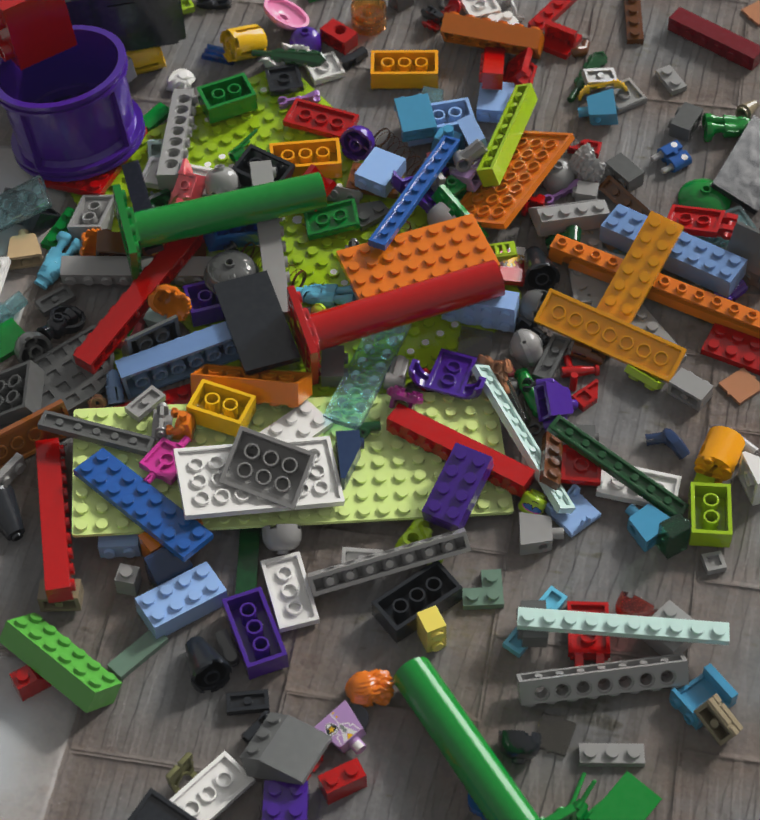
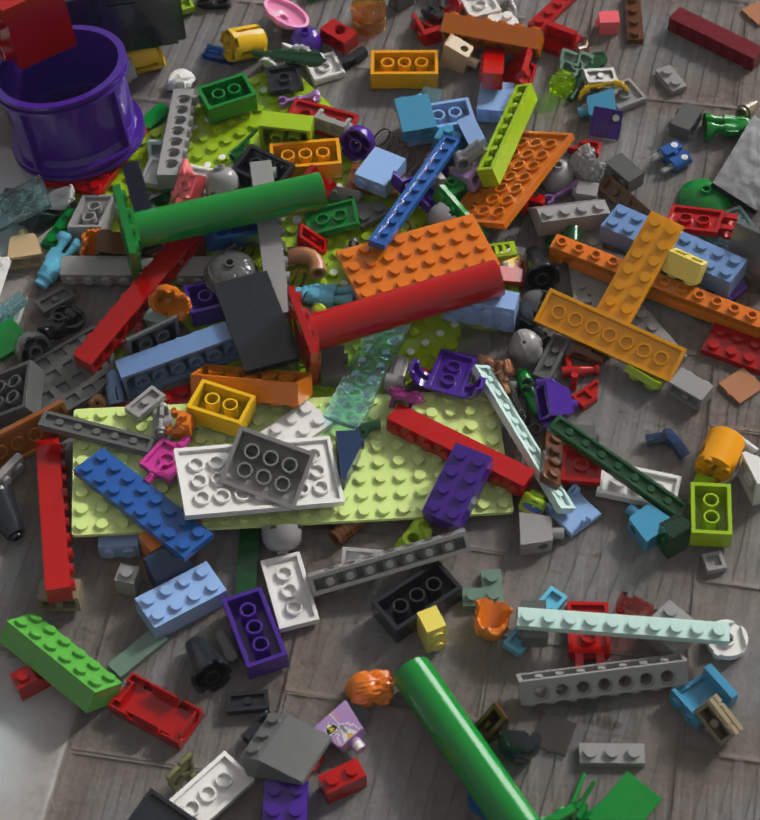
(62, 197): none -> white hat
(156, 711): none -> red piece
(284, 127): none -> lime brick
(310, 239): none -> red slope
(310, 258): none -> nougat cylinder
(330, 125): none -> light grey hinge
(344, 532): none -> reddish brown hinge
(426, 36): none -> red bracket
(458, 55): none -> tan torso
(491, 619): none -> orange hair
(491, 722): none -> slope
(562, 83): none -> clear neon green brick
(573, 61): none -> sand green slope
(606, 123): none -> dark purple sticker
(607, 22): none -> coral brick
(685, 267): none -> light yellow brick
(735, 648): none -> white plate

